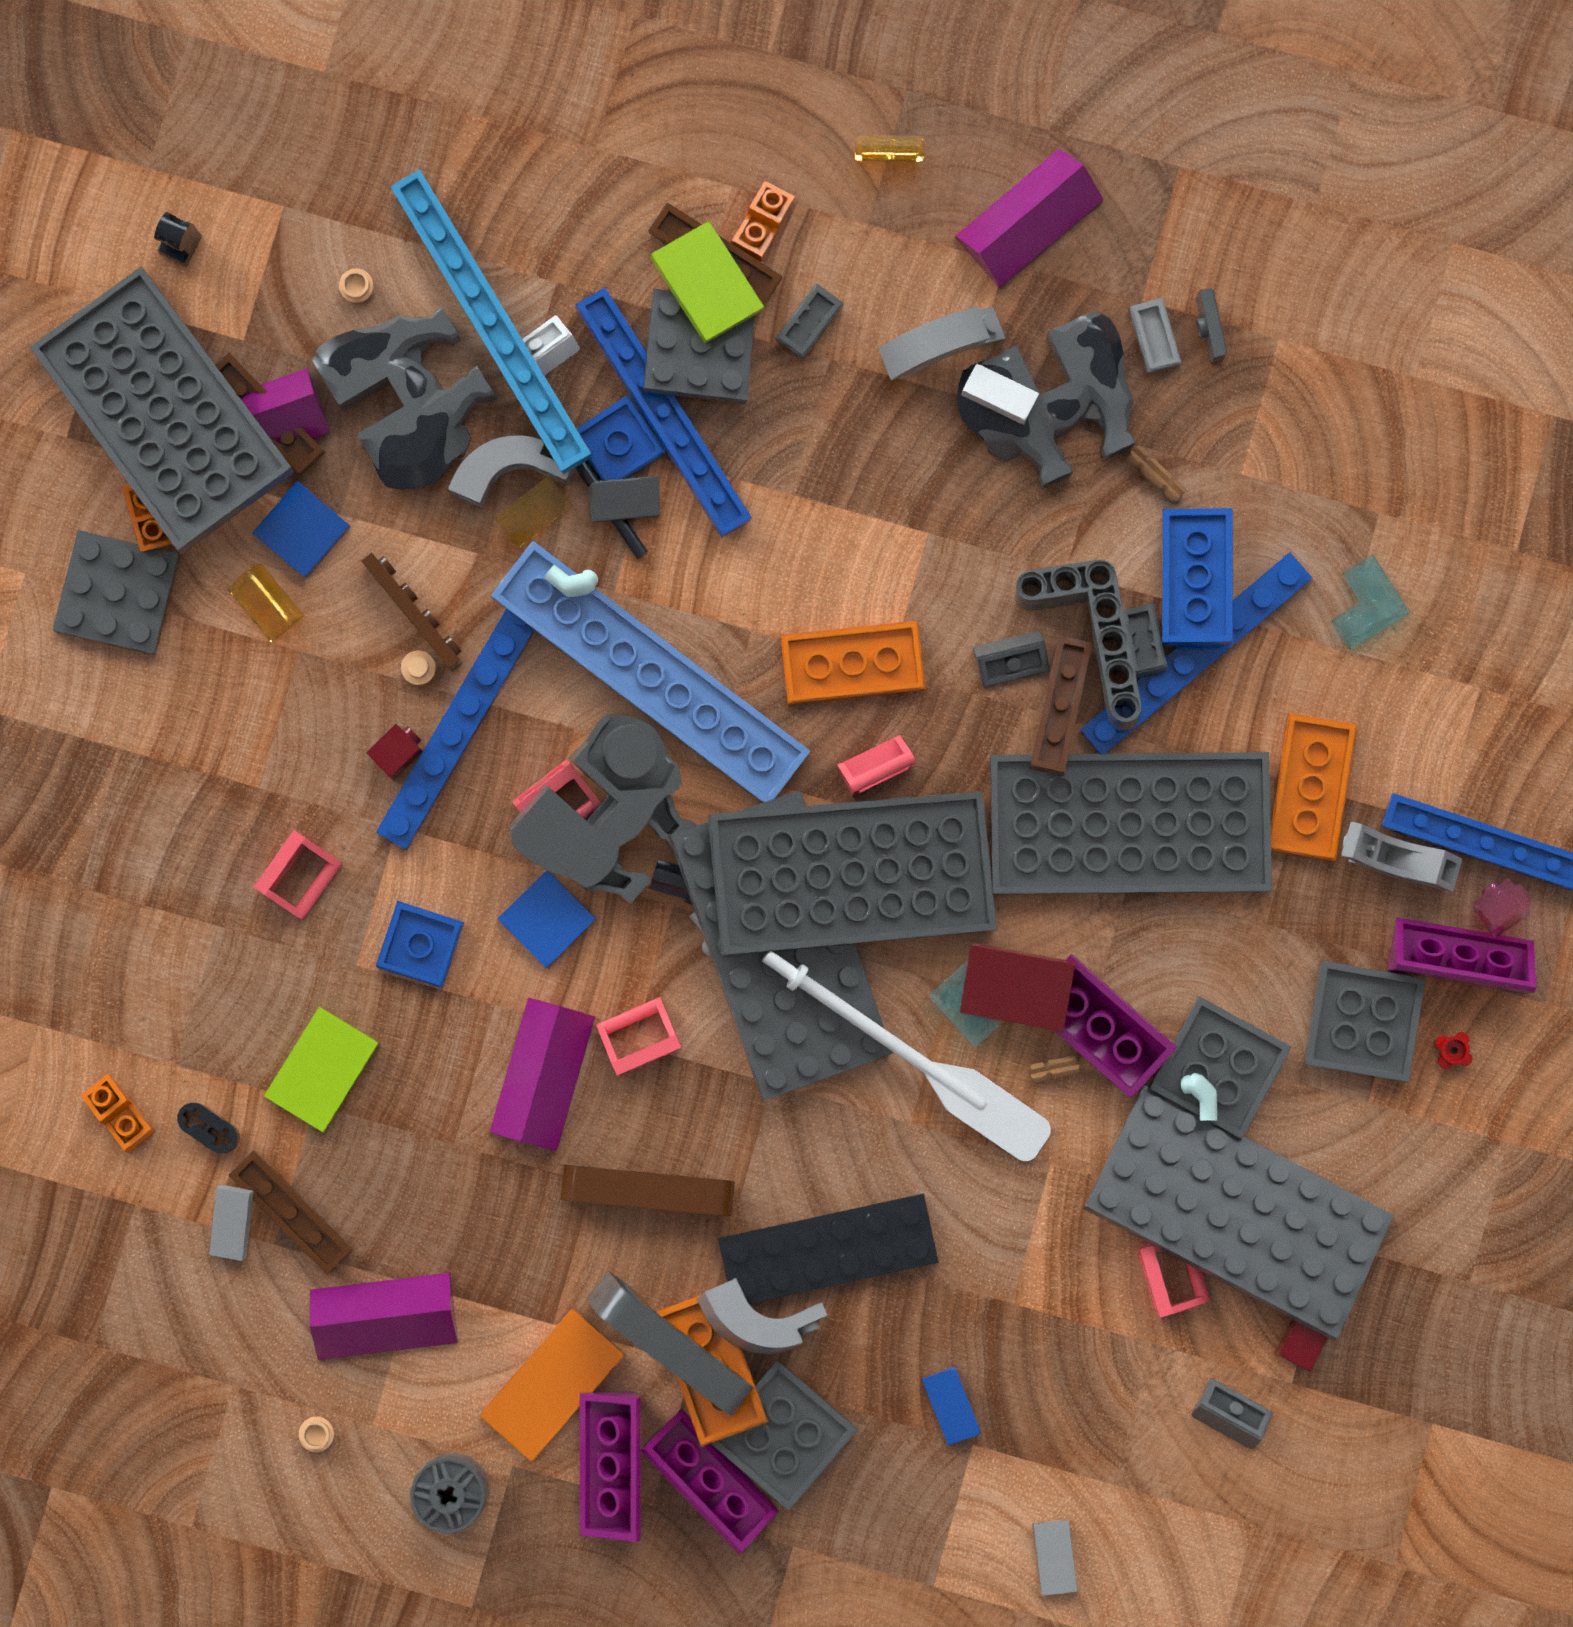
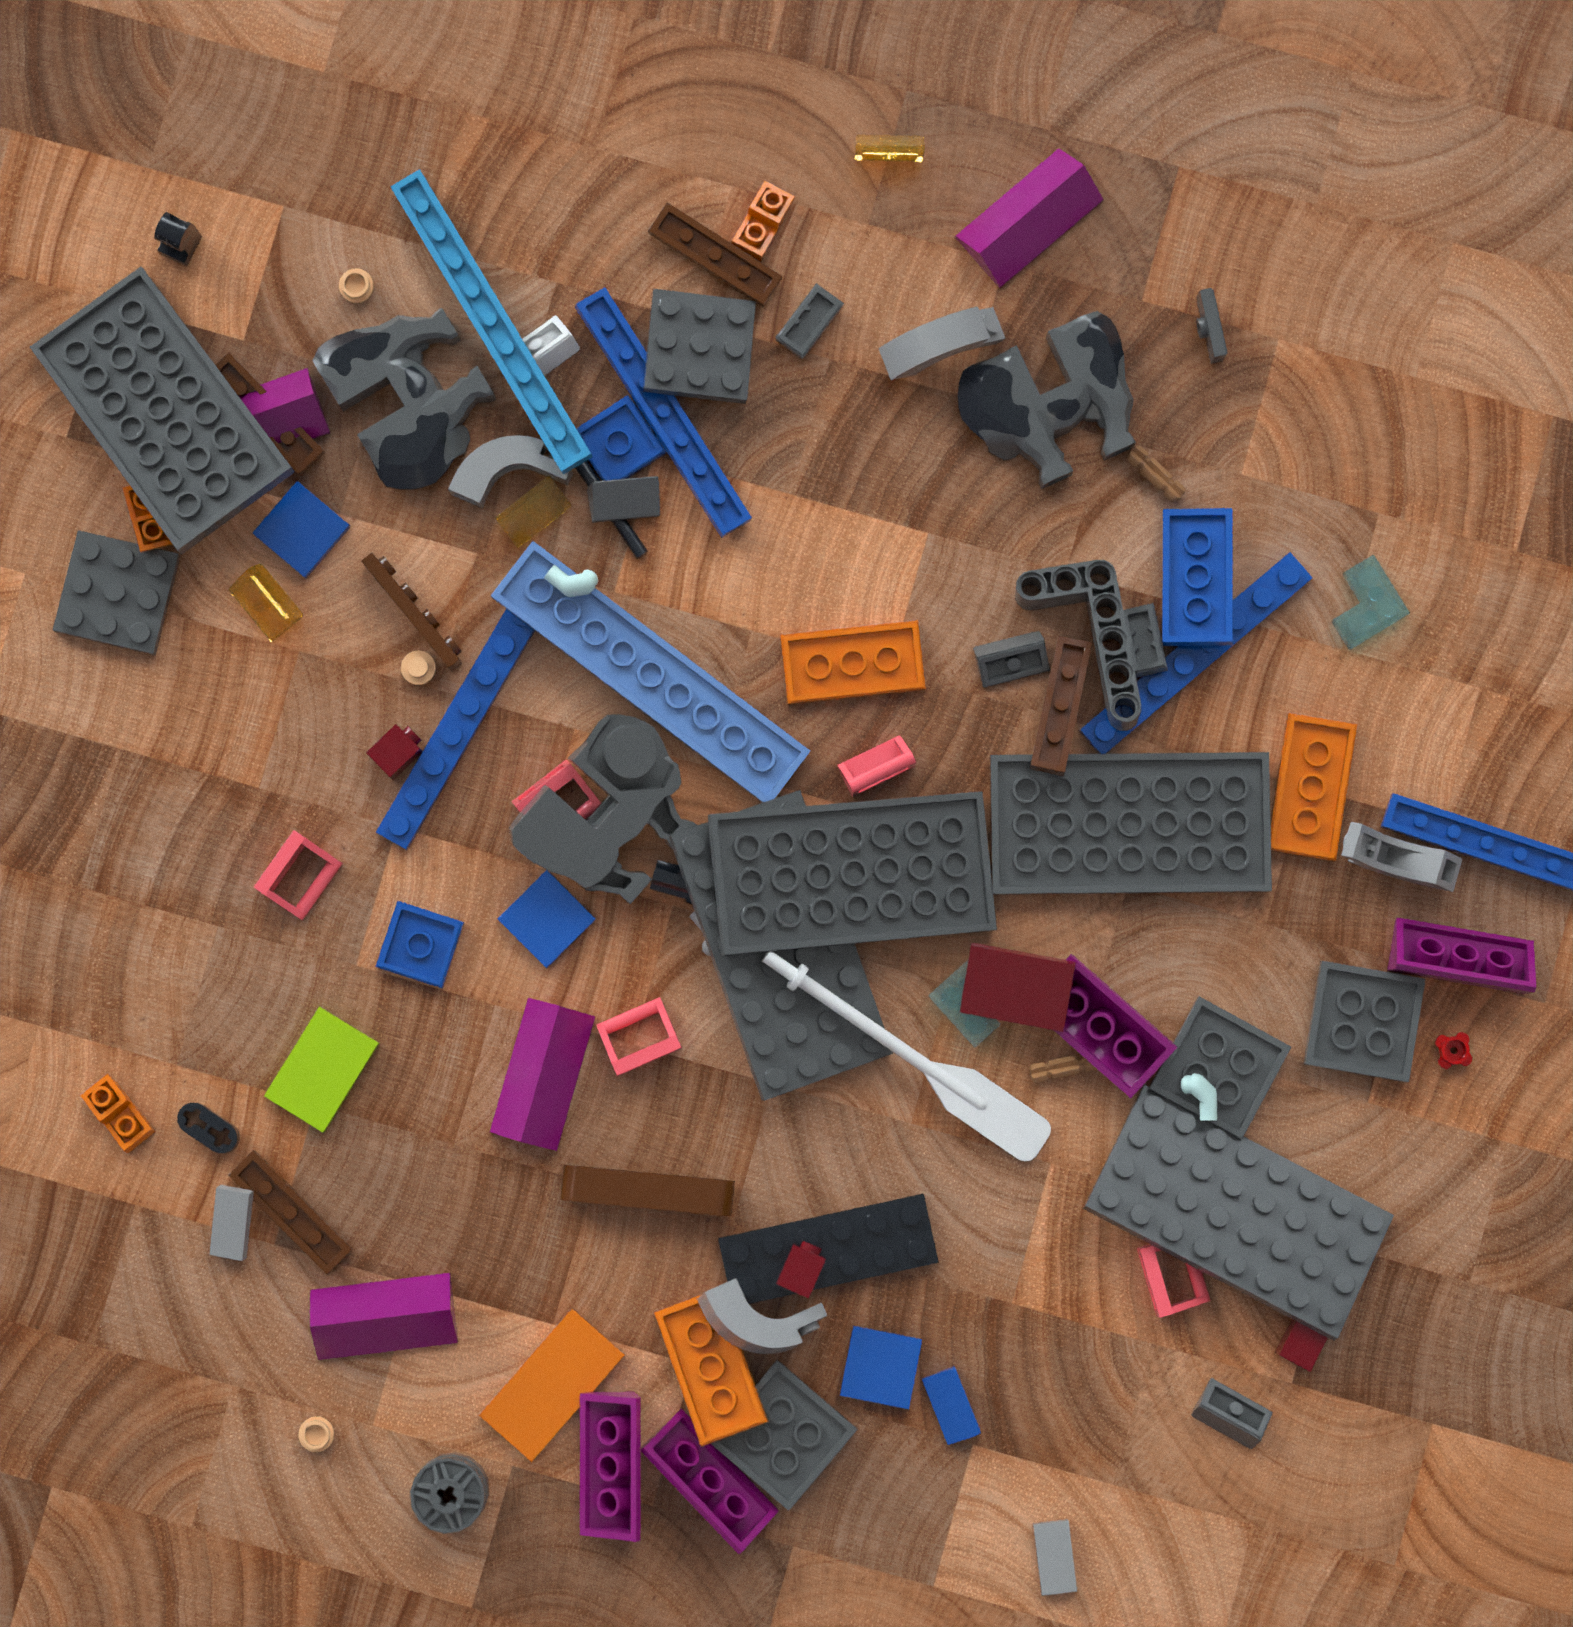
(668, 1345): dark grey beam -> none
(706, 282): lime tile -> none
(801, 1269): none -> dark red brick
(880, 1367): none -> blue tile
(999, 394): white slope -> none
(1155, 335): light grey tile -> none
(1502, 906): clear pink brick -> none

